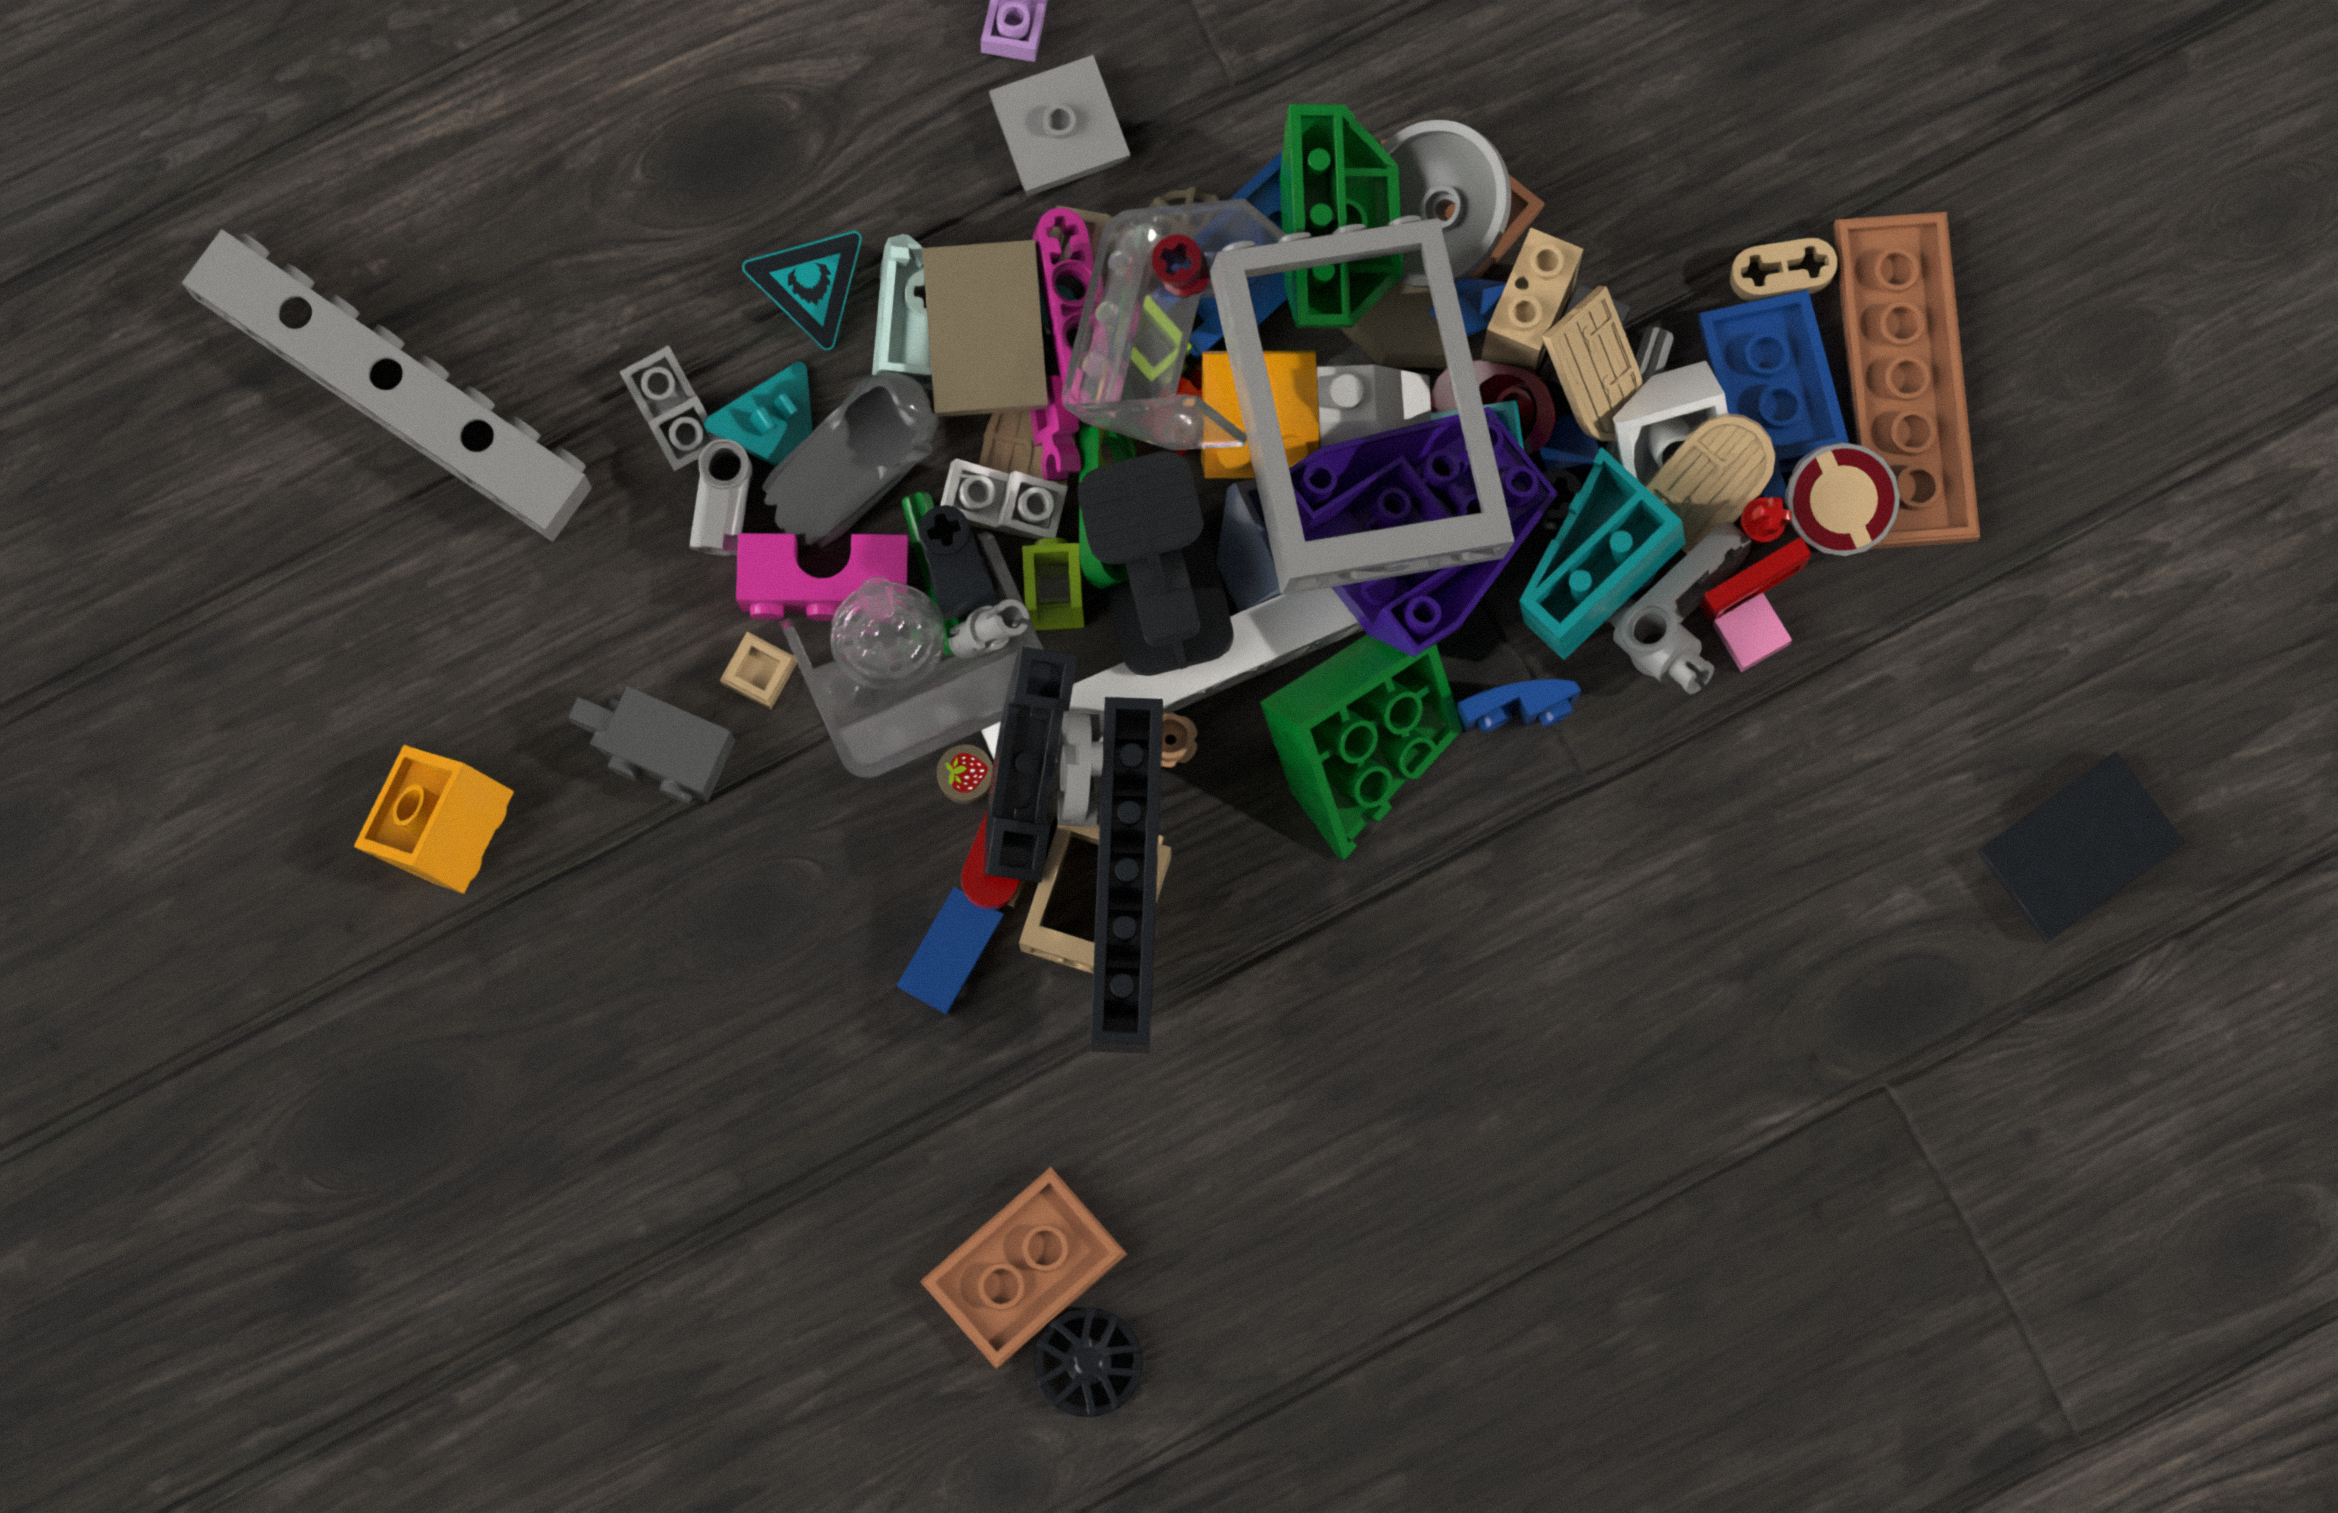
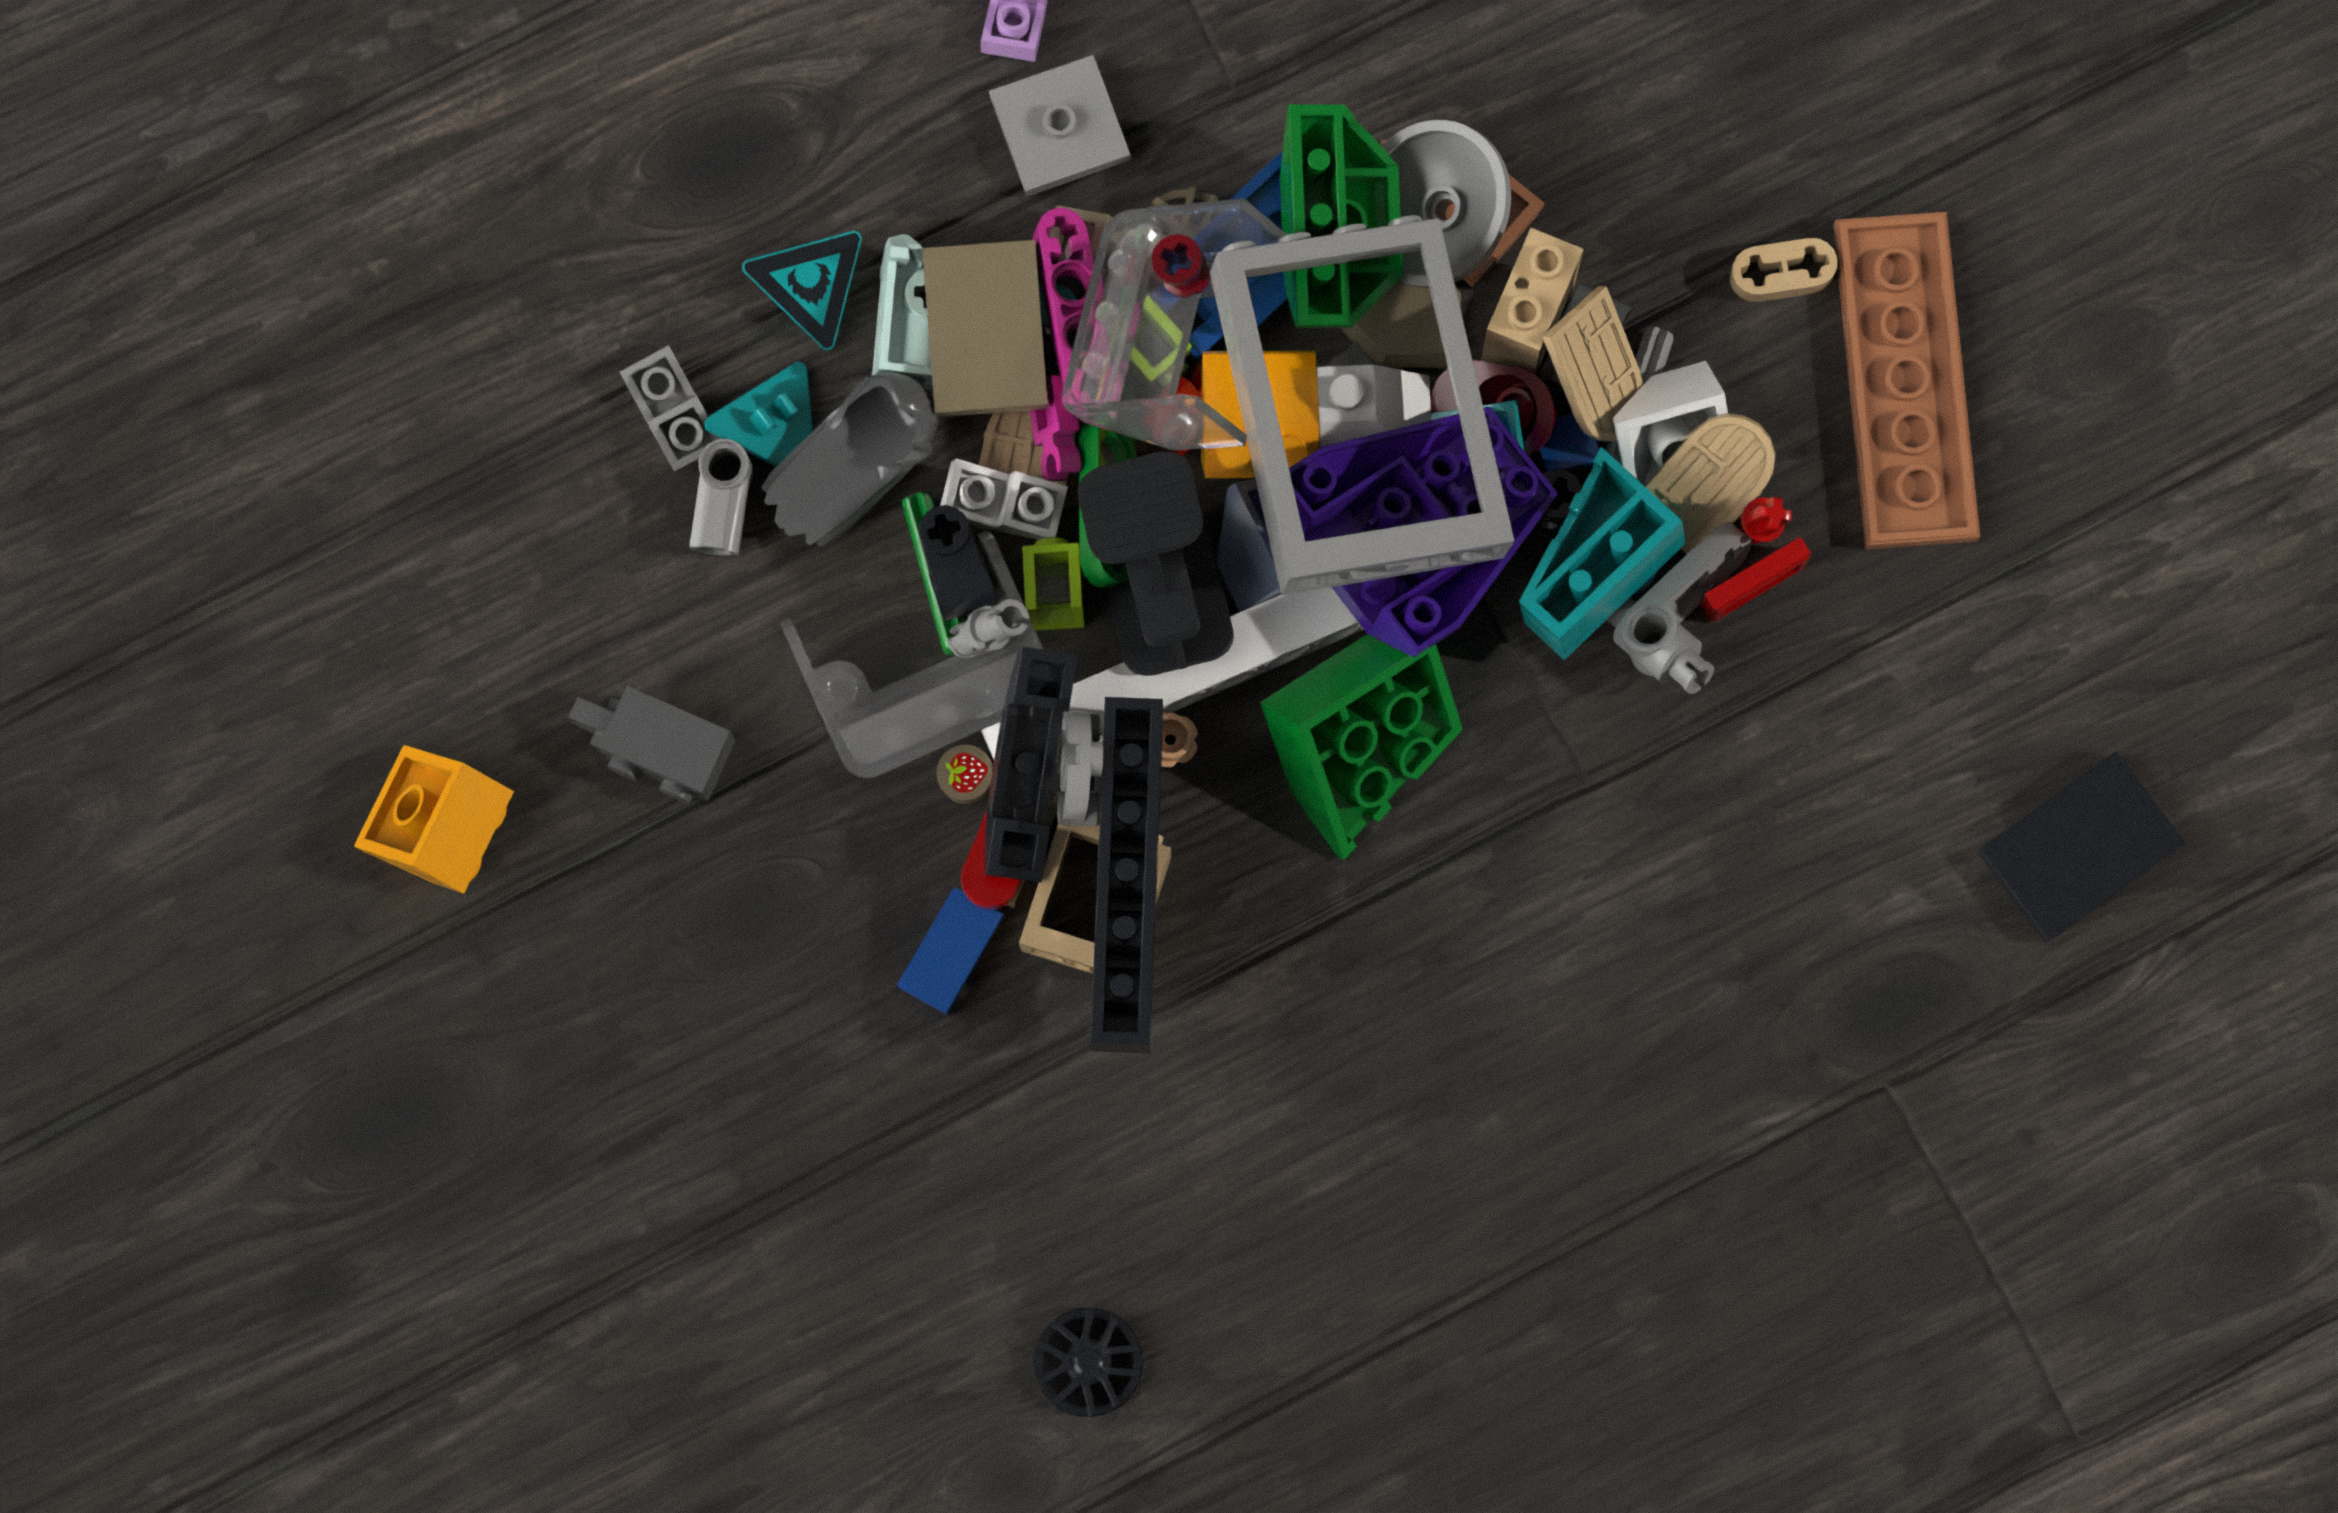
(421, 410): light grey piece -> none
(758, 670): tan tile -> none
(775, 584): dark pink arch -> none
(887, 635): clear tile -> none
(1023, 1268): nougat tile -> none
(1477, 302): blue slope -> none
(1535, 701): blue slope -> none
(1752, 632): bright pink tile -> none
(1777, 375): blue tile -> none
(1842, 498): tile -> none

